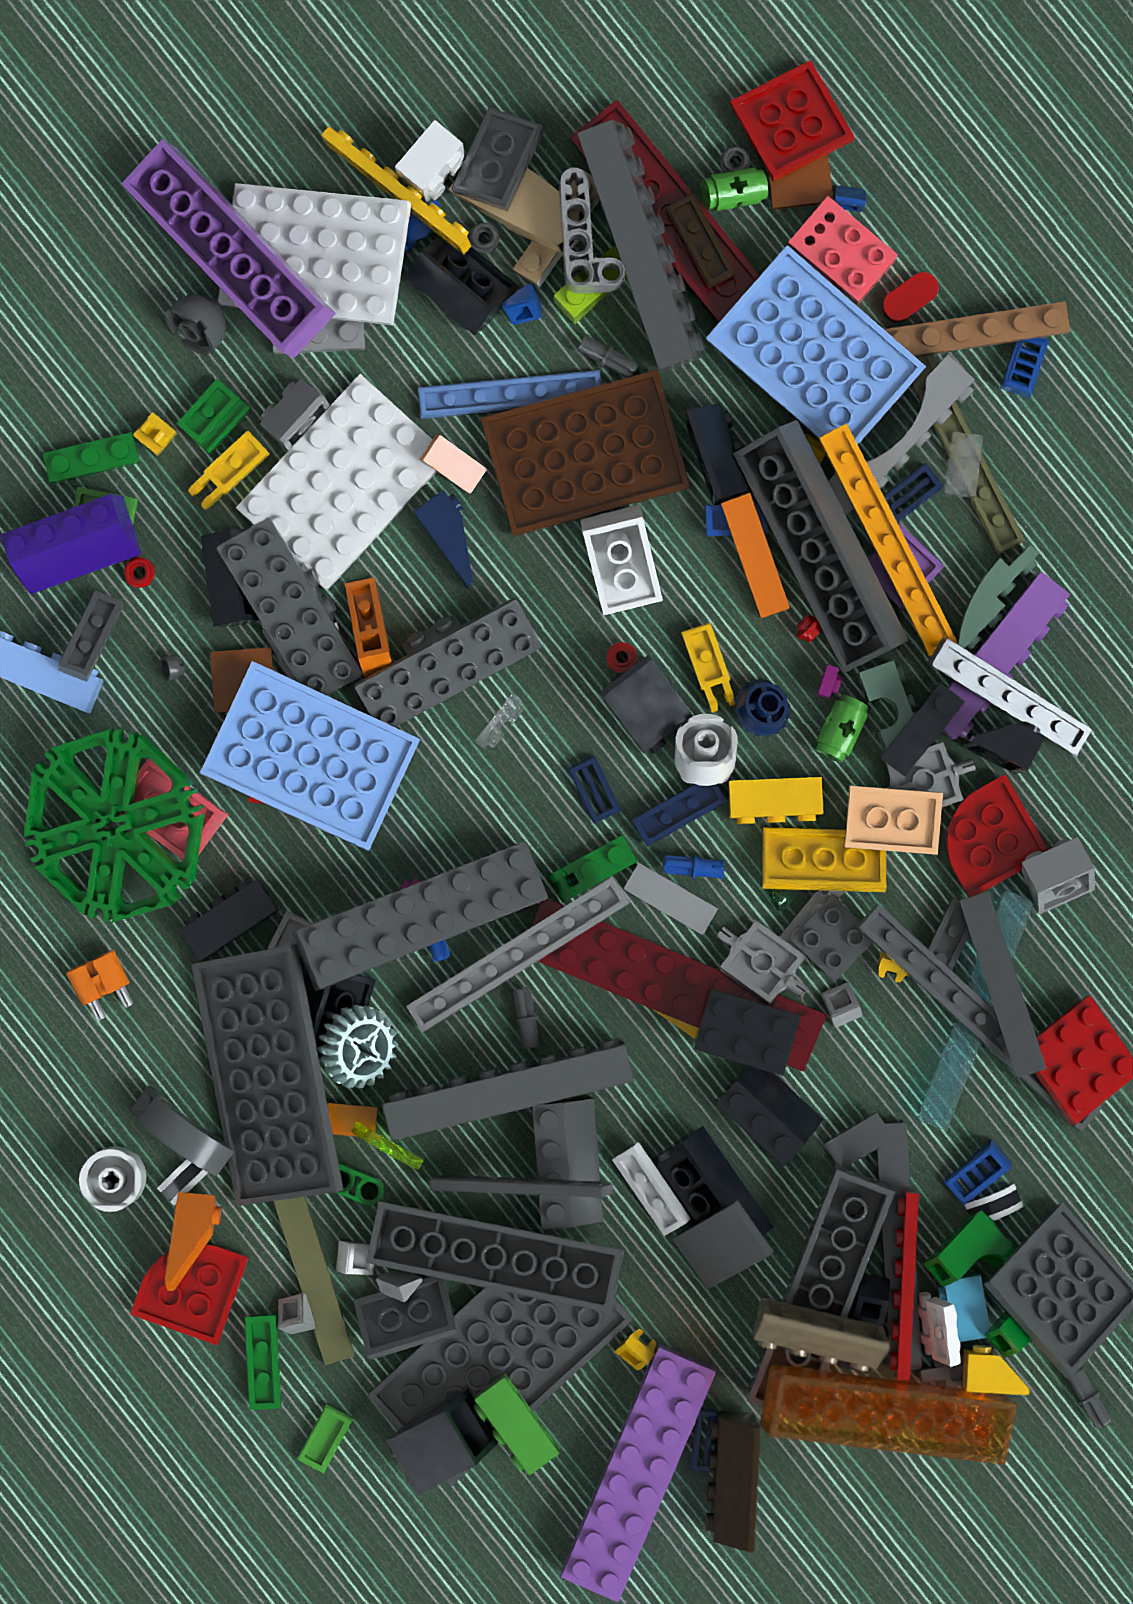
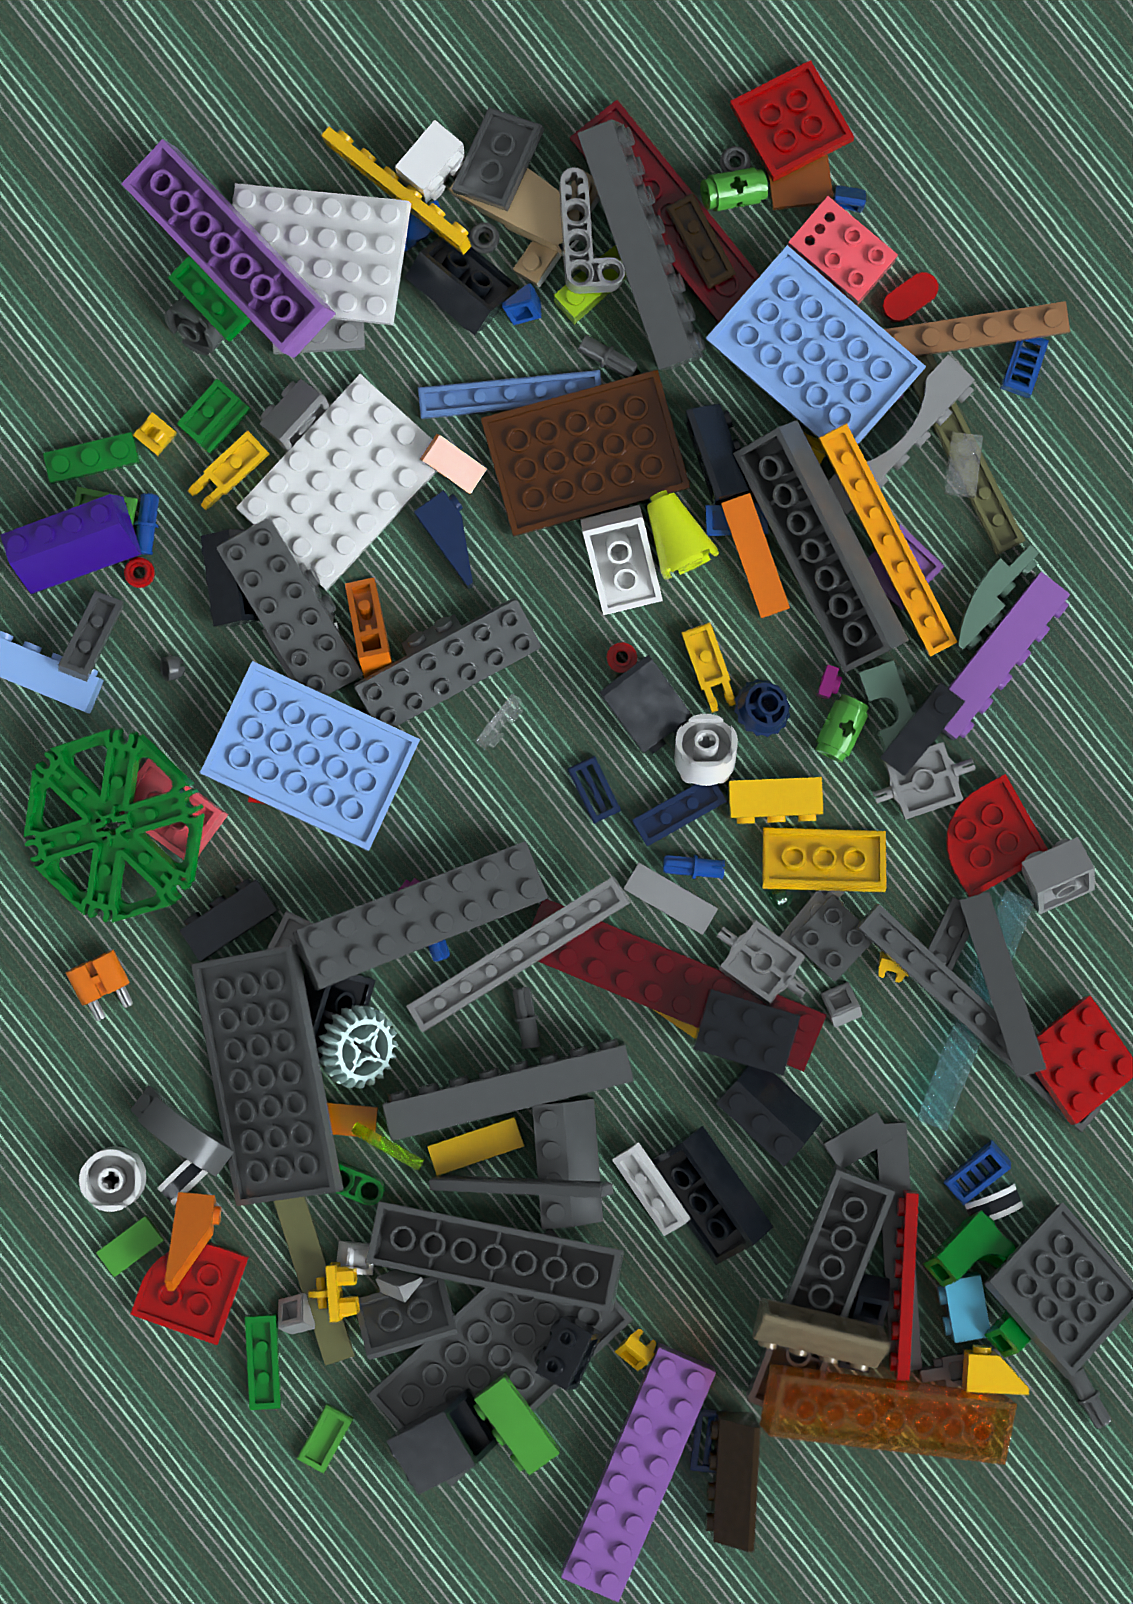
(130, 1246): none -> bright green tile
(147, 522): none -> blue axle
(209, 298): none -> green plate
(229, 670): dark orange tile -> none
(336, 1278): none -> yellow hips
(475, 1146): none -> yellow tile
(568, 1352): none -> black brick
(593, 868): green plate -> none
(677, 535): none -> neon yellow cone
(722, 1245): dark grey tile -> none
(808, 628): red plate -> none
(893, 819): light nougat plate -> none
(931, 477): dark blue tile -> none
(939, 1329): white plate -> none
(1008, 747): black slope -> none
(1009, 695): plate -> none

